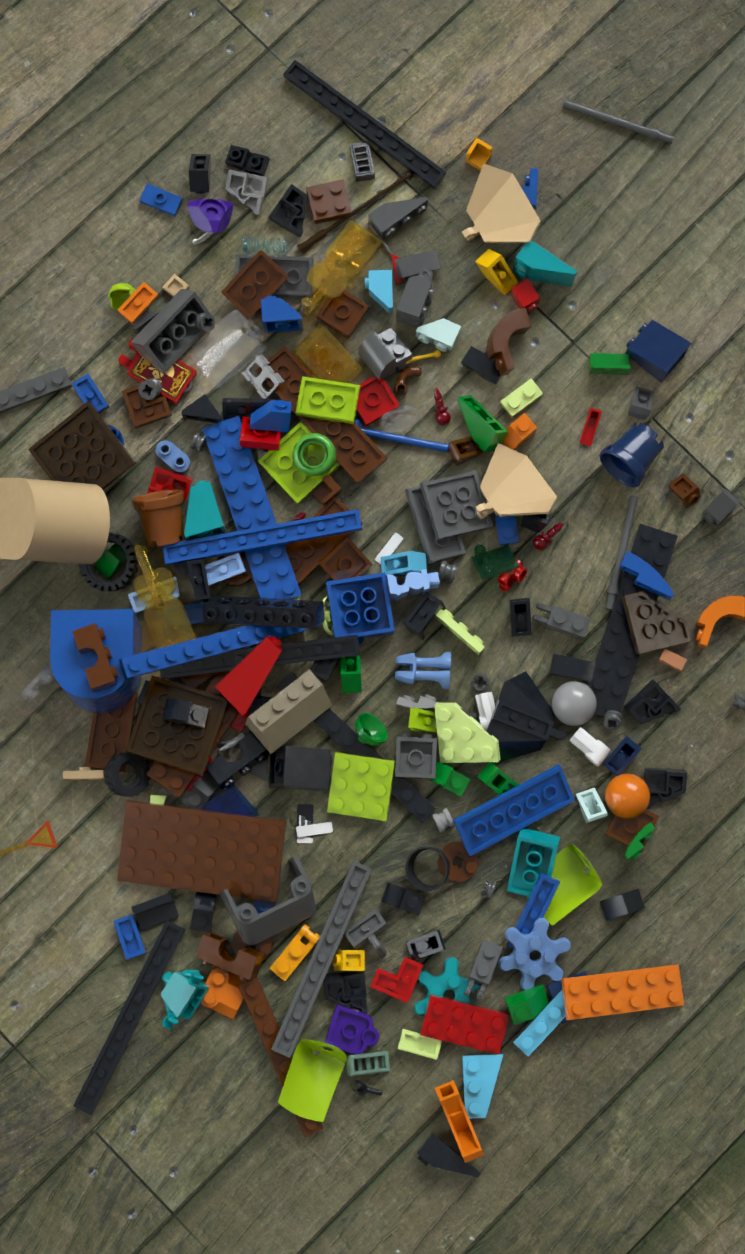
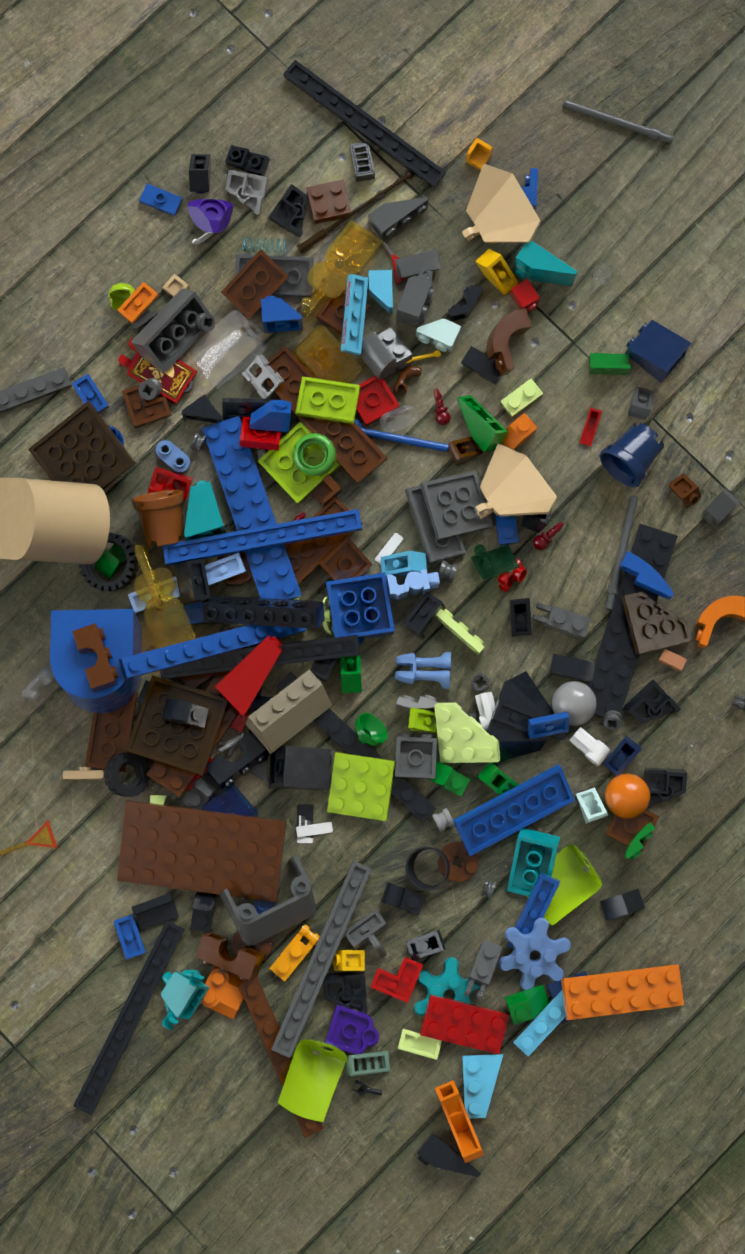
(354, 314): none -> medium azure plate
(471, 297): none -> black slope
(548, 725): none -> blue plate

